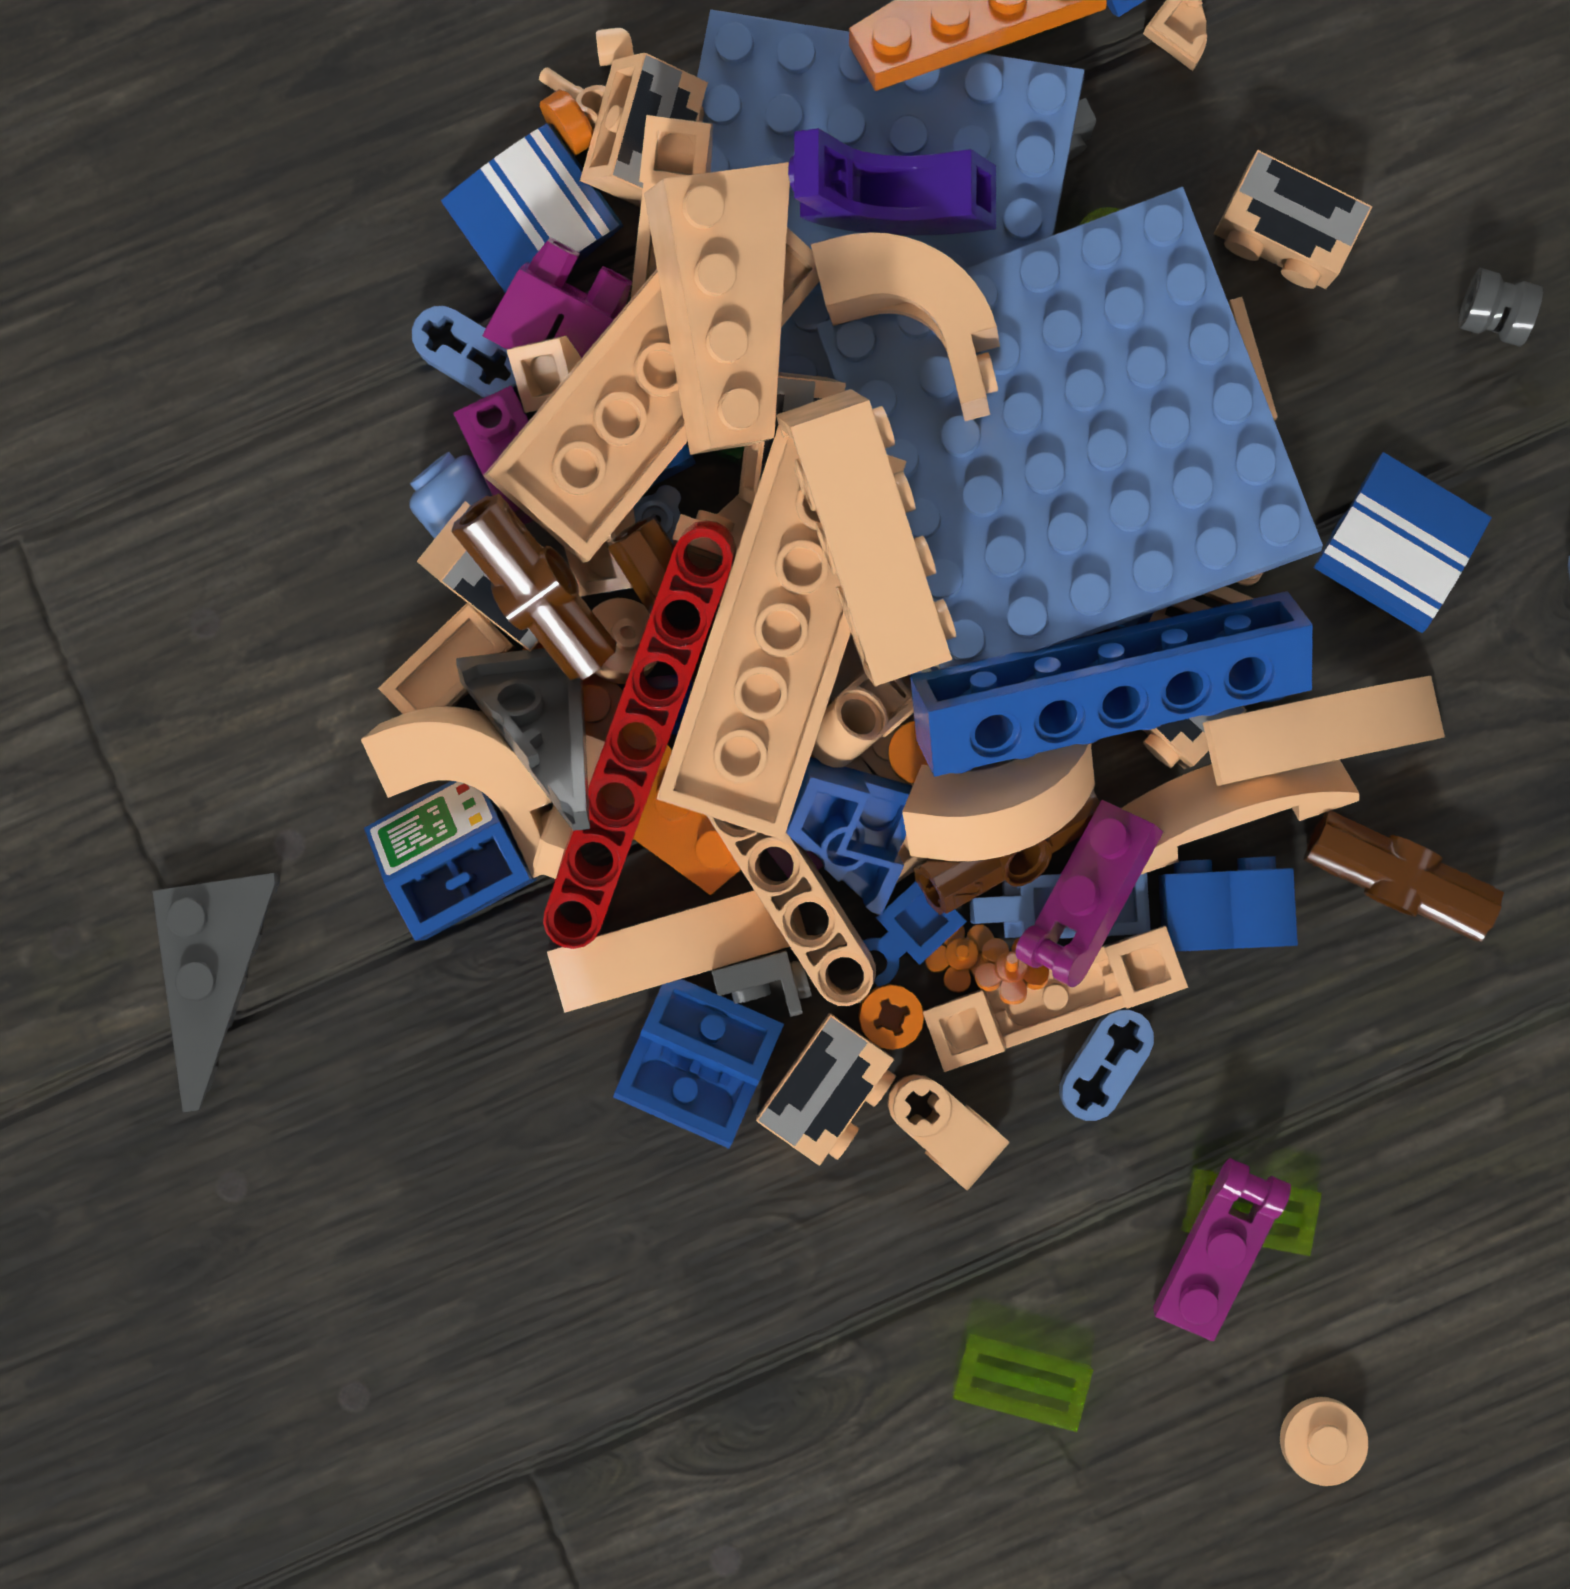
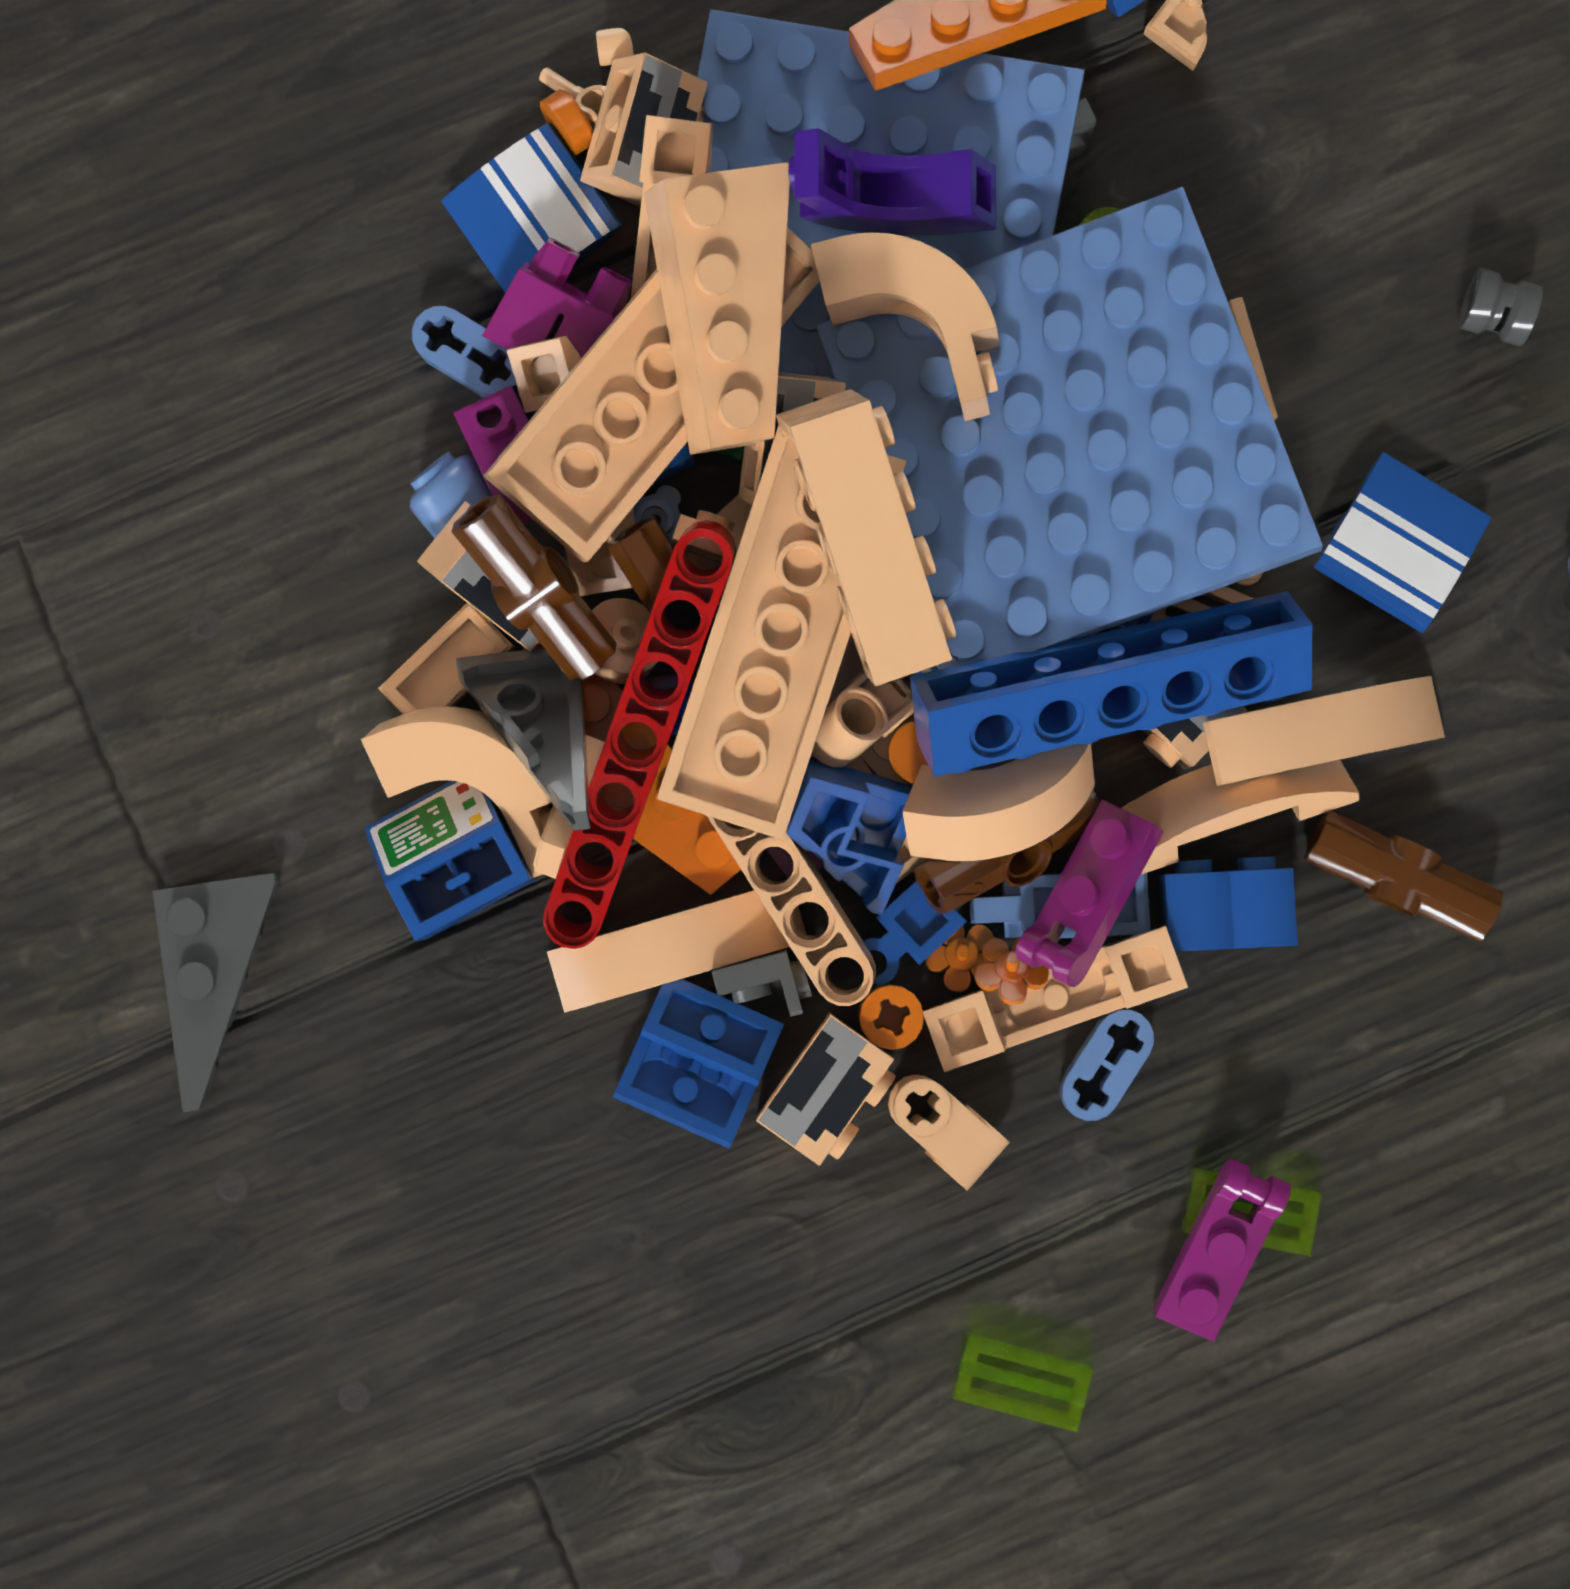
(1291, 222): brick -> none
(1324, 1441): light nougat wheel -> none

